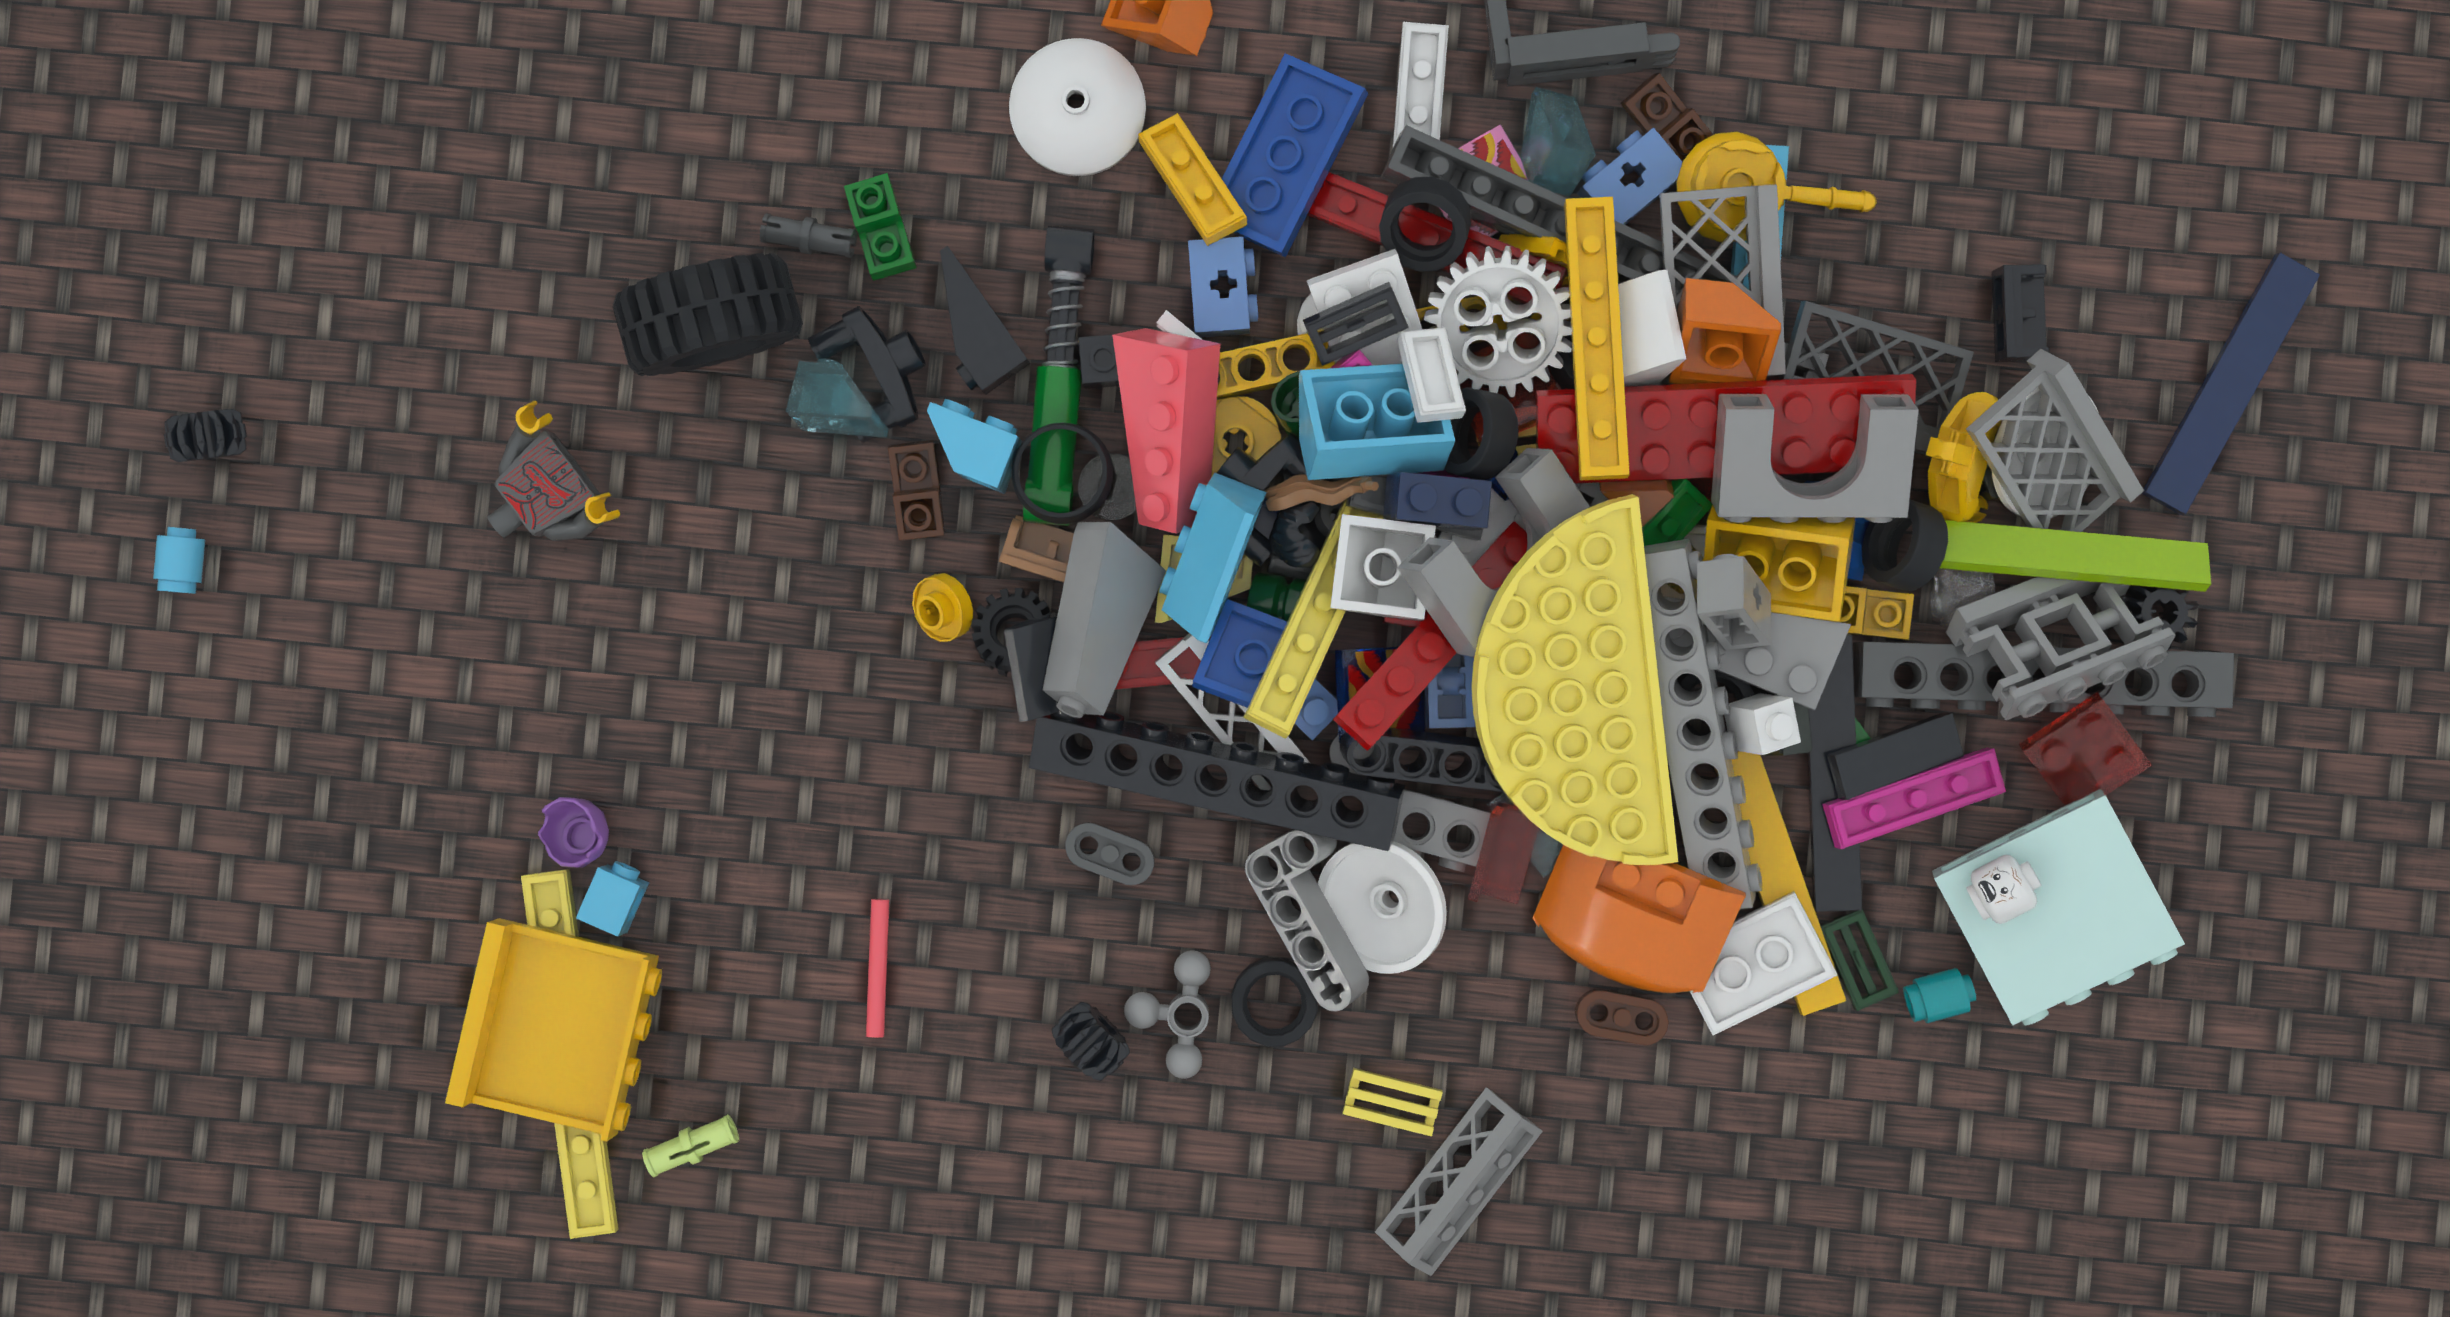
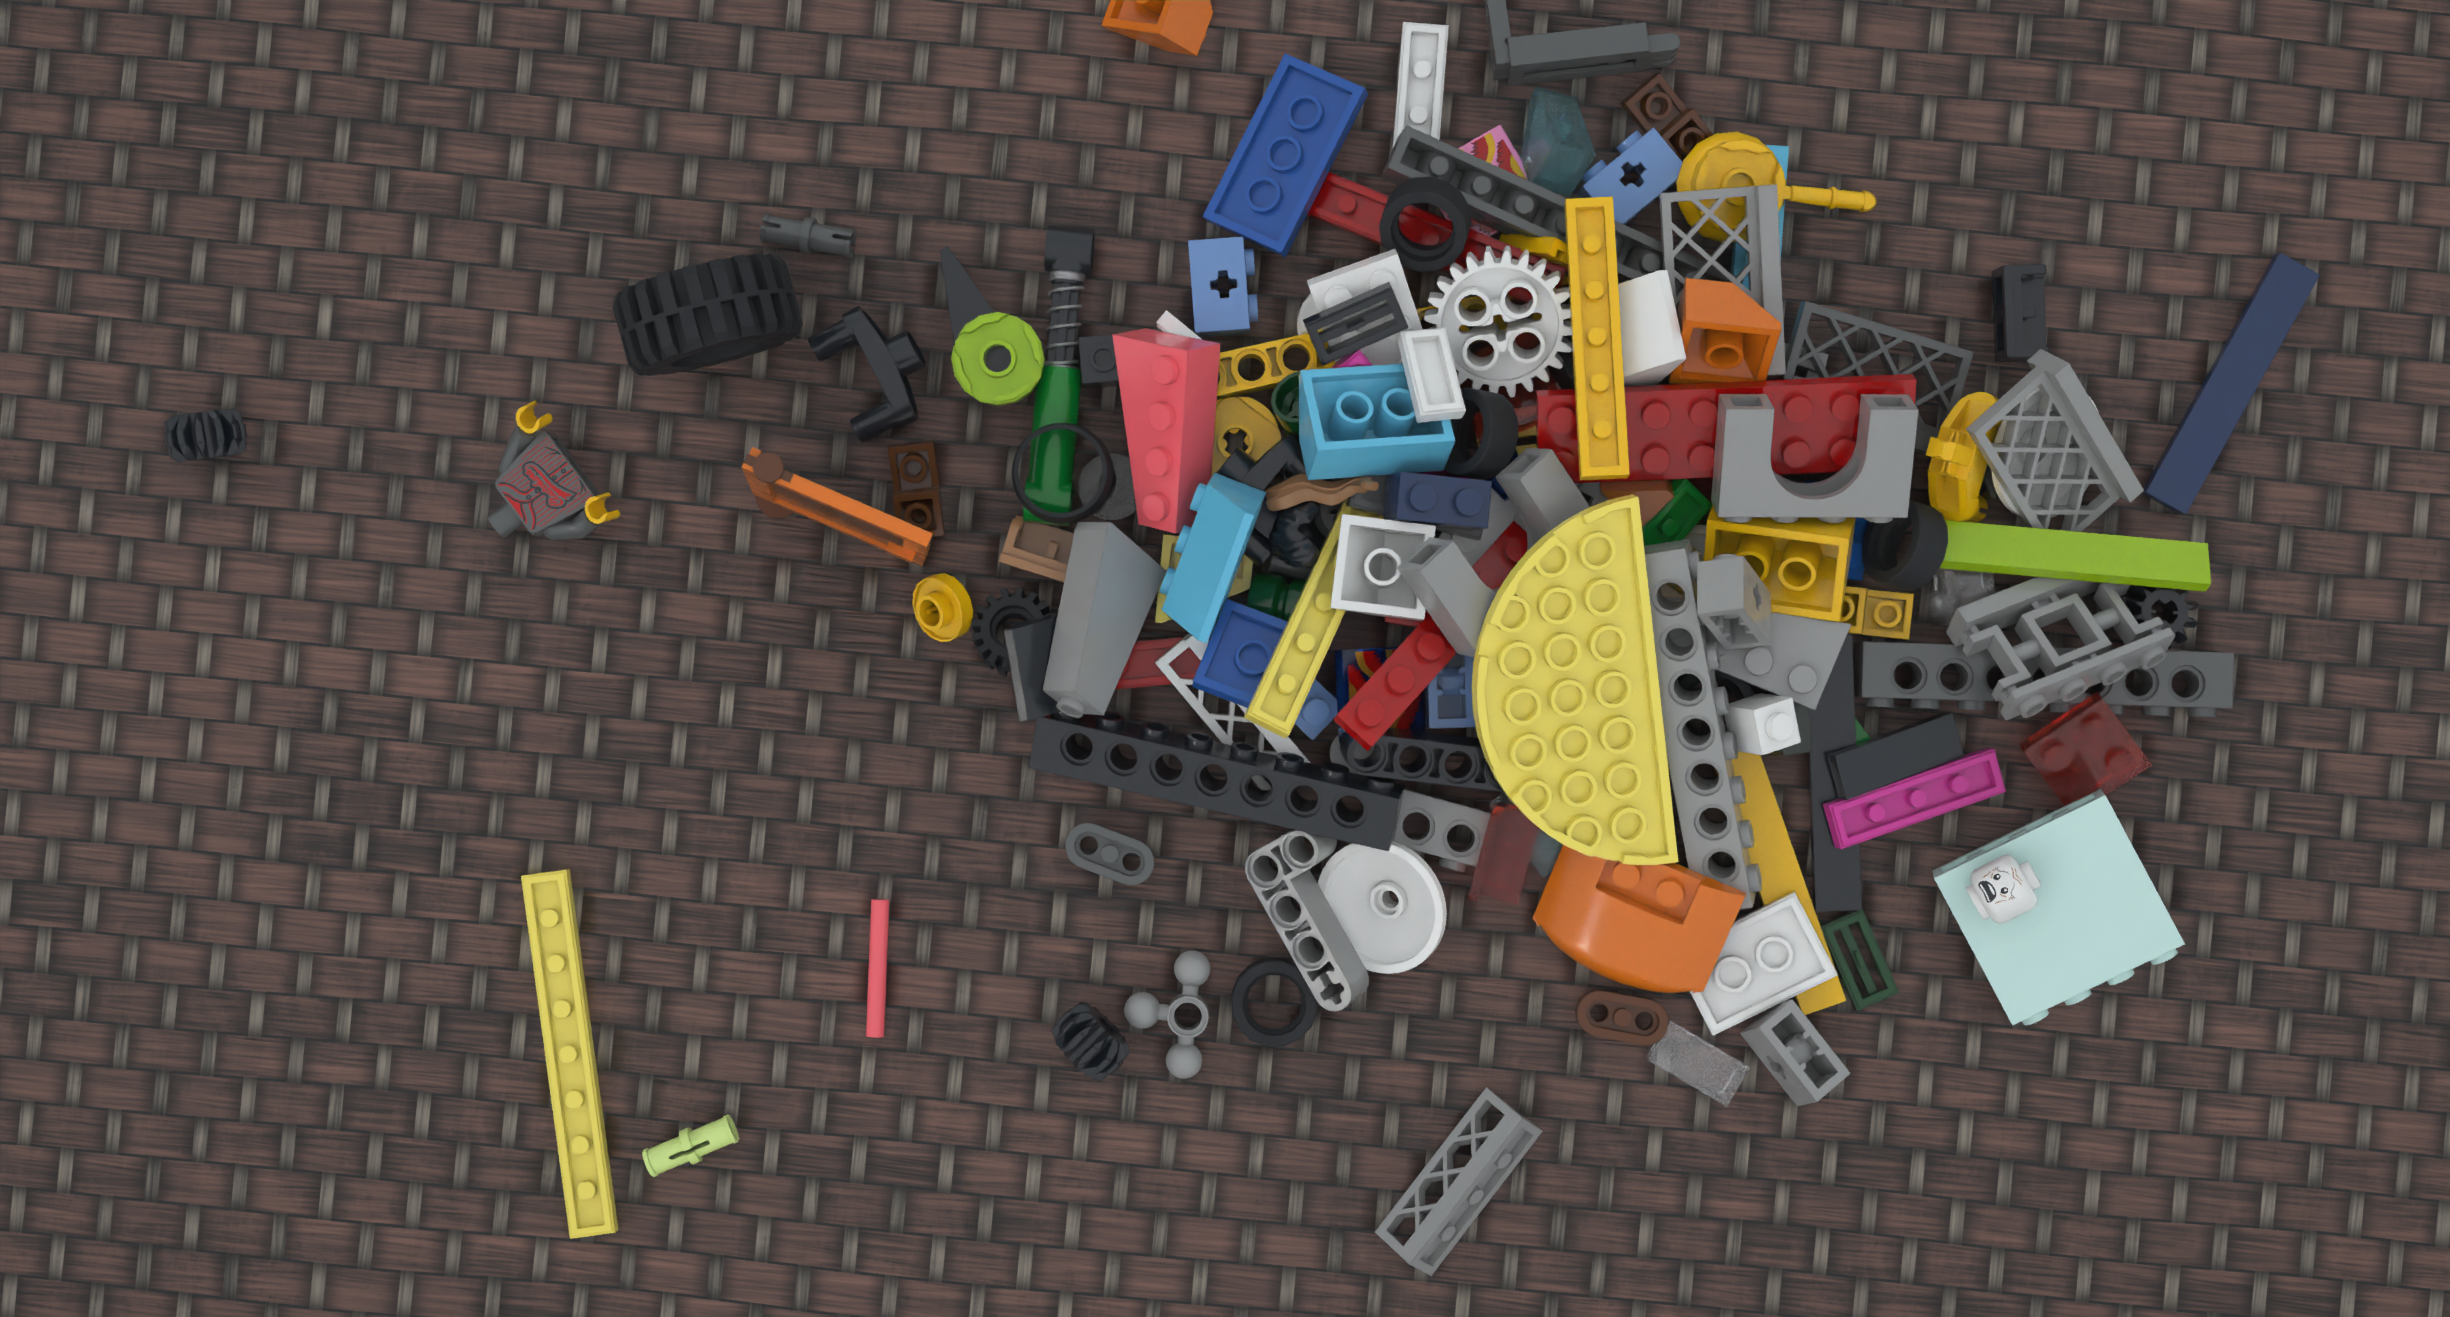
(179, 560): medium azure brick -> none
(554, 1027): yellow panel -> none
(574, 831): medium lavender hair -> none
(613, 898): medium azure brick -> none
(785, 493): none -> orange door
(831, 402): clear light blue slope -> none
(880, 226): green slope -> none
(976, 448): medium azure slope -> none
(994, 331): none -> lime tile
(1085, 137): white dish -> none
(1192, 179): yellow tile -> none
(1388, 1119): light yellow tile -> none
(1698, 1063): none -> clear plate
(1795, 1053): none -> light grey brick
(1939, 996): teal brick -> none

